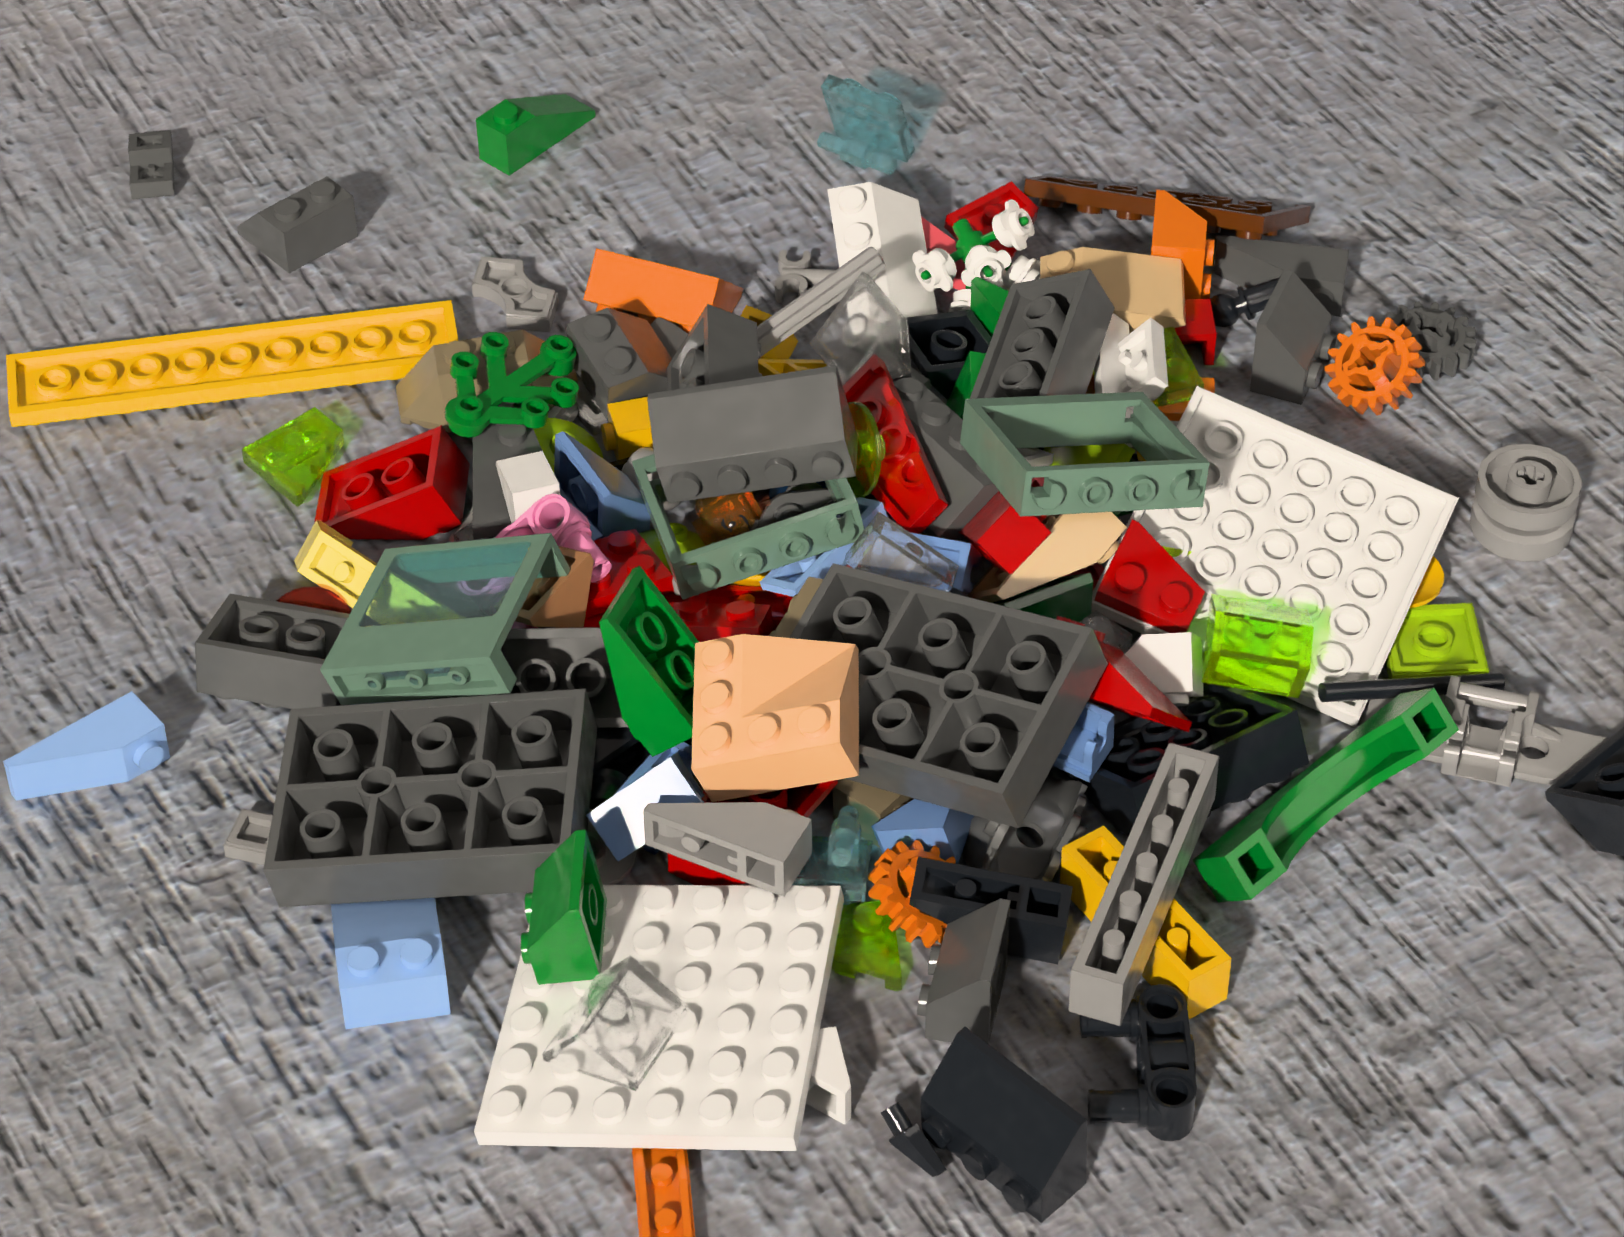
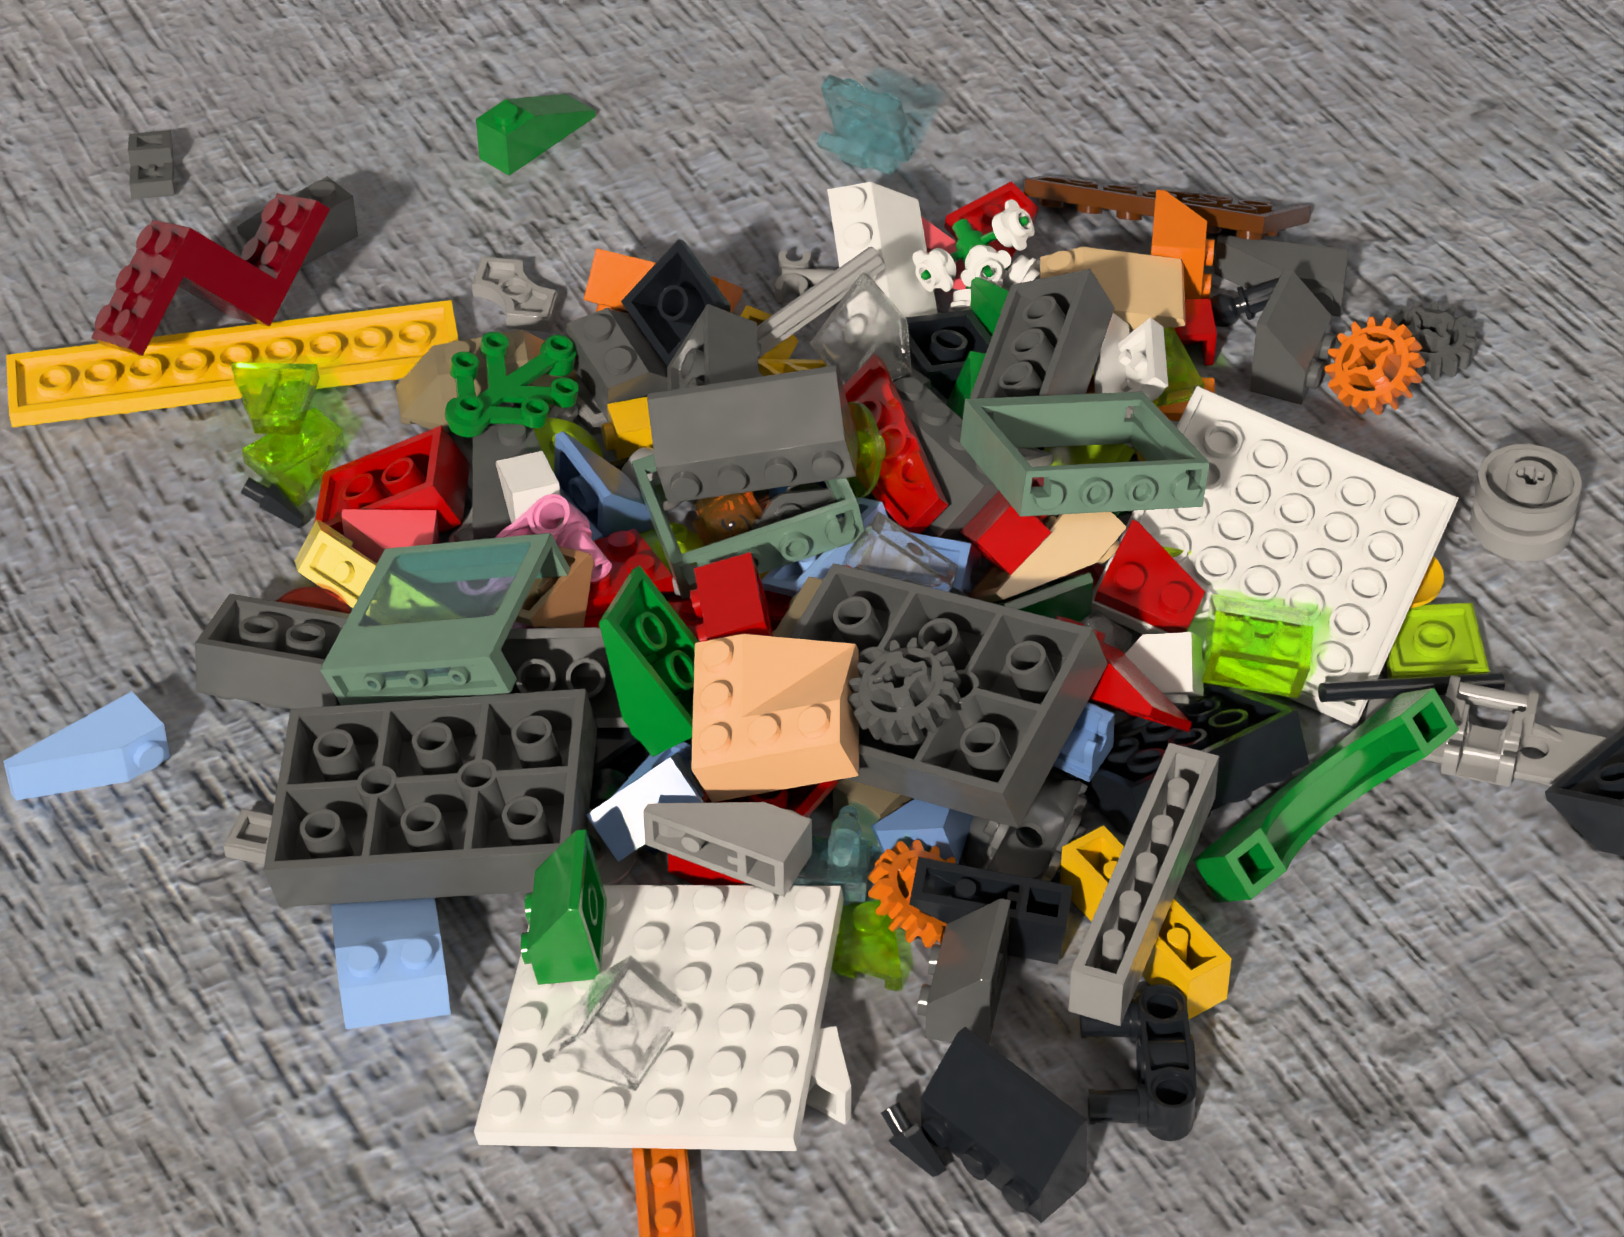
(183, 258): none -> dark red bracket
(273, 501): none -> black bar
(276, 394): none -> clear neon green wing
(383, 529): none -> coral slope
(672, 299): none -> black slope
(730, 599): none -> red brick
(904, 690): none -> dark grey gear

